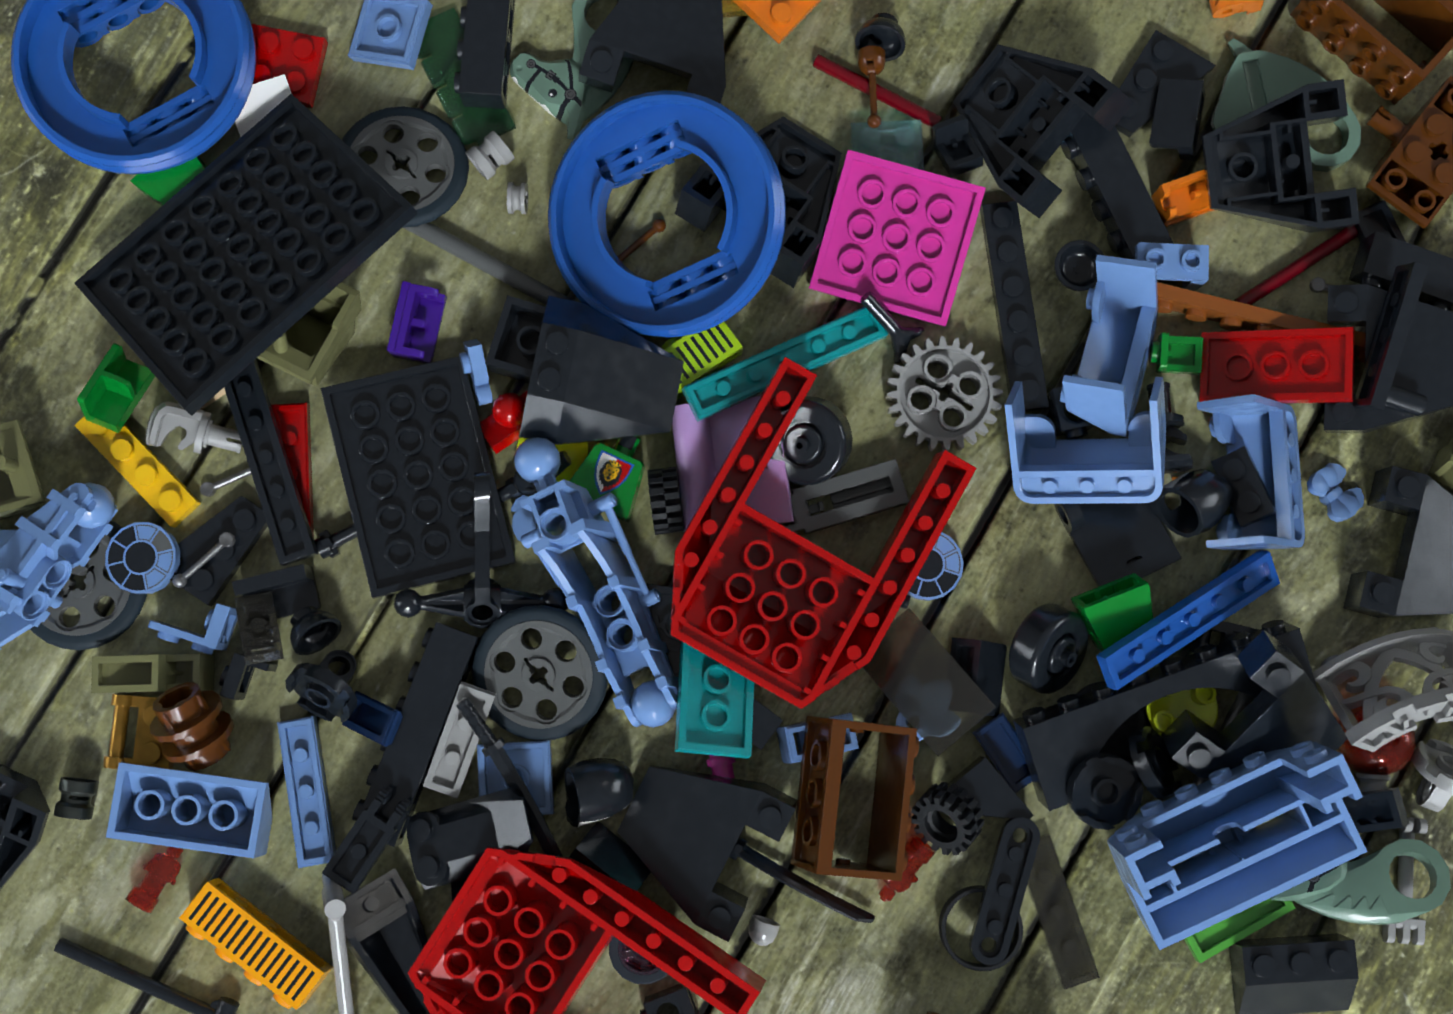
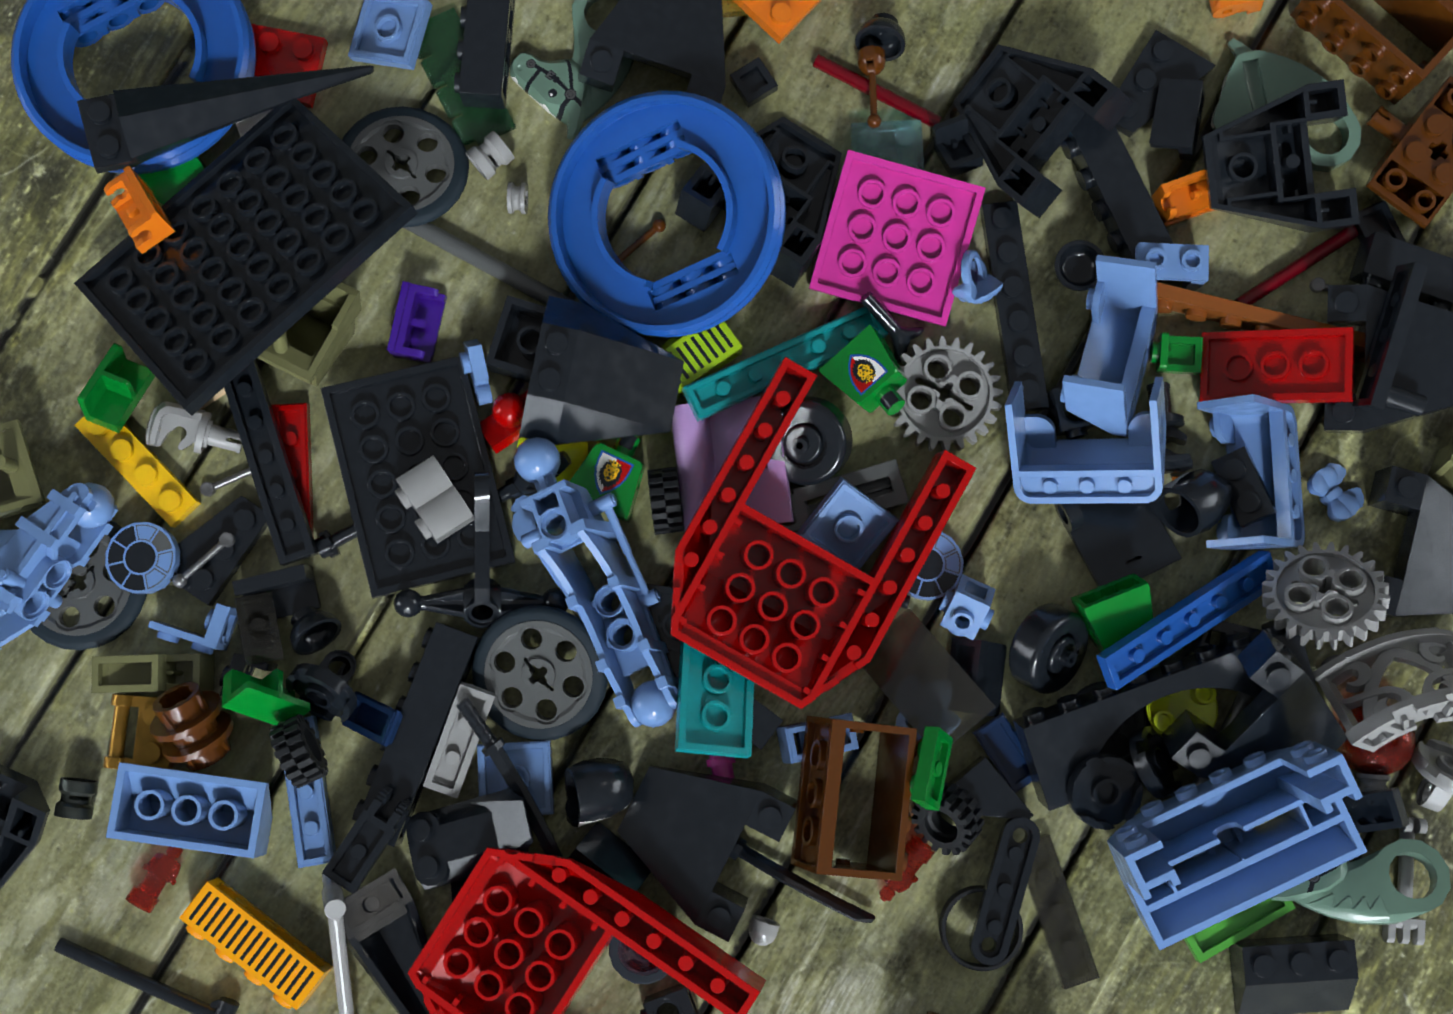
(139, 210): none -> orange hinge
(152, 120): none -> black plate
(261, 698): none -> green panel
(298, 751): none -> black tyre
(434, 500): none -> light grey brick
(753, 82): none -> black plate
(848, 524): none -> medium blue tile
(868, 372): none -> green torso
(932, 767): none -> green plate
(967, 607): none -> medium blue brick
(977, 283): none -> medium blue piece
(1325, 595): none -> light grey gear

